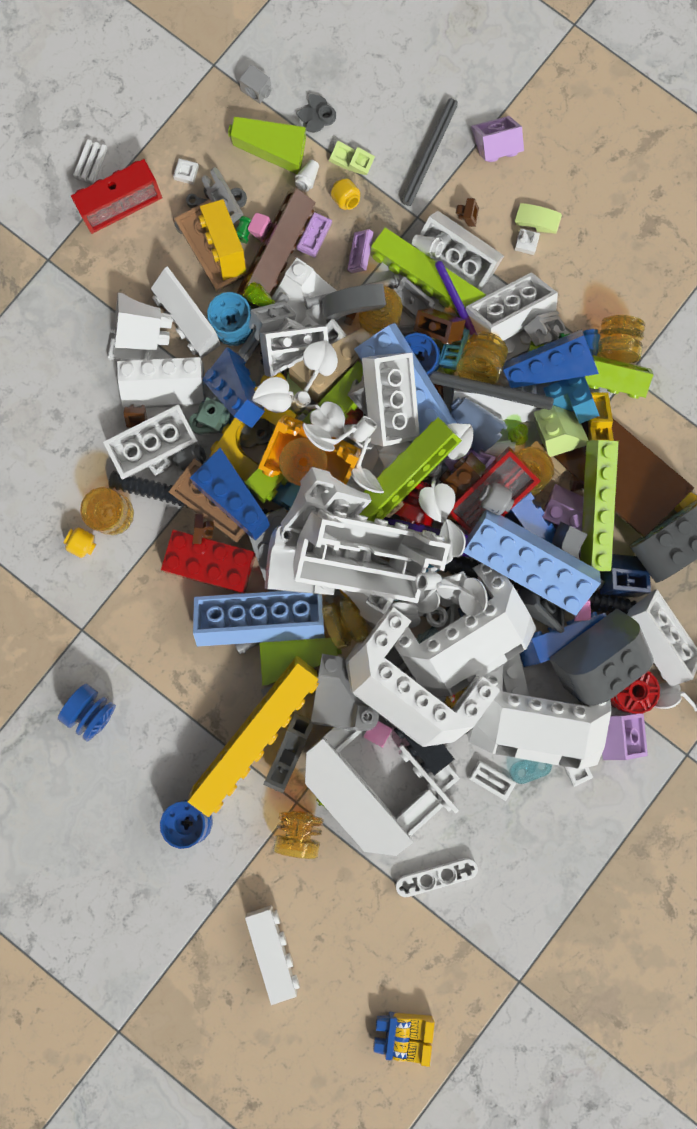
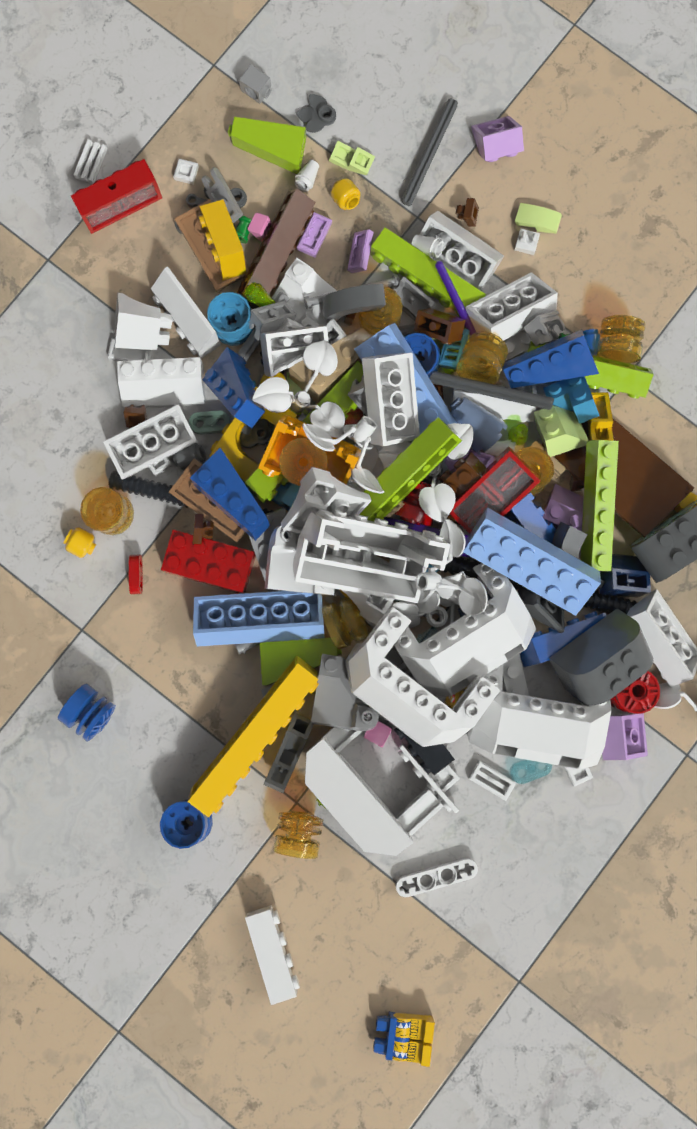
(135, 574): none -> red beam
(213, 414): sand green brick -> none
(496, 498): light grey head -> none
(584, 613): bright pink slope -> none

